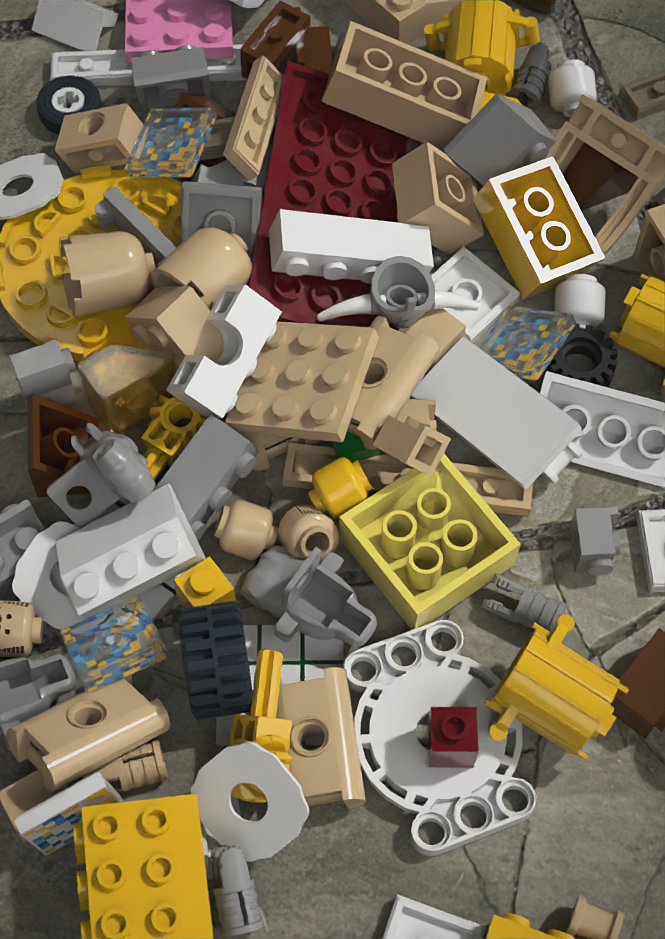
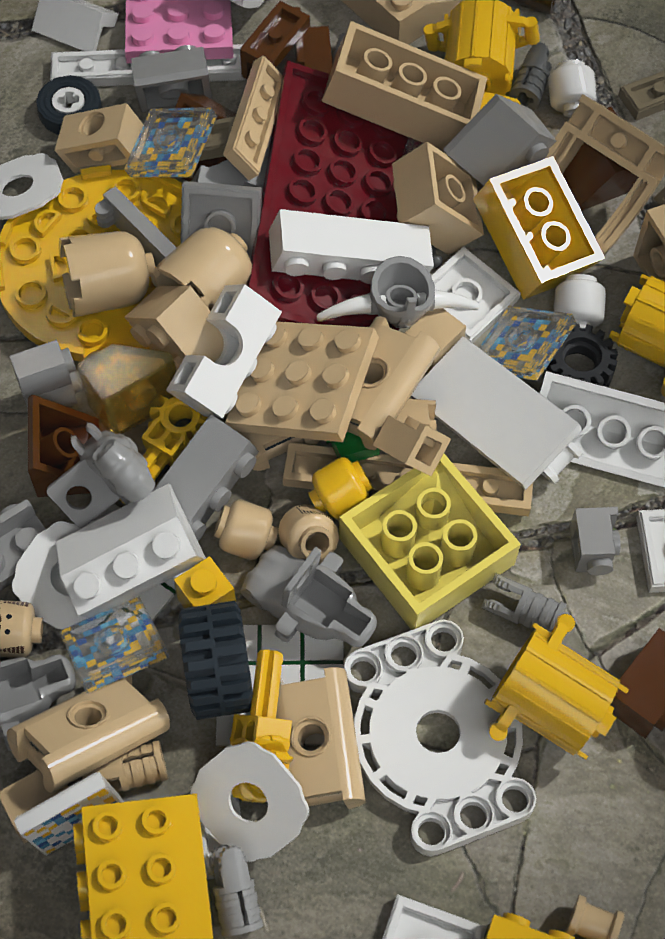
(452, 737): dark red brick -> none

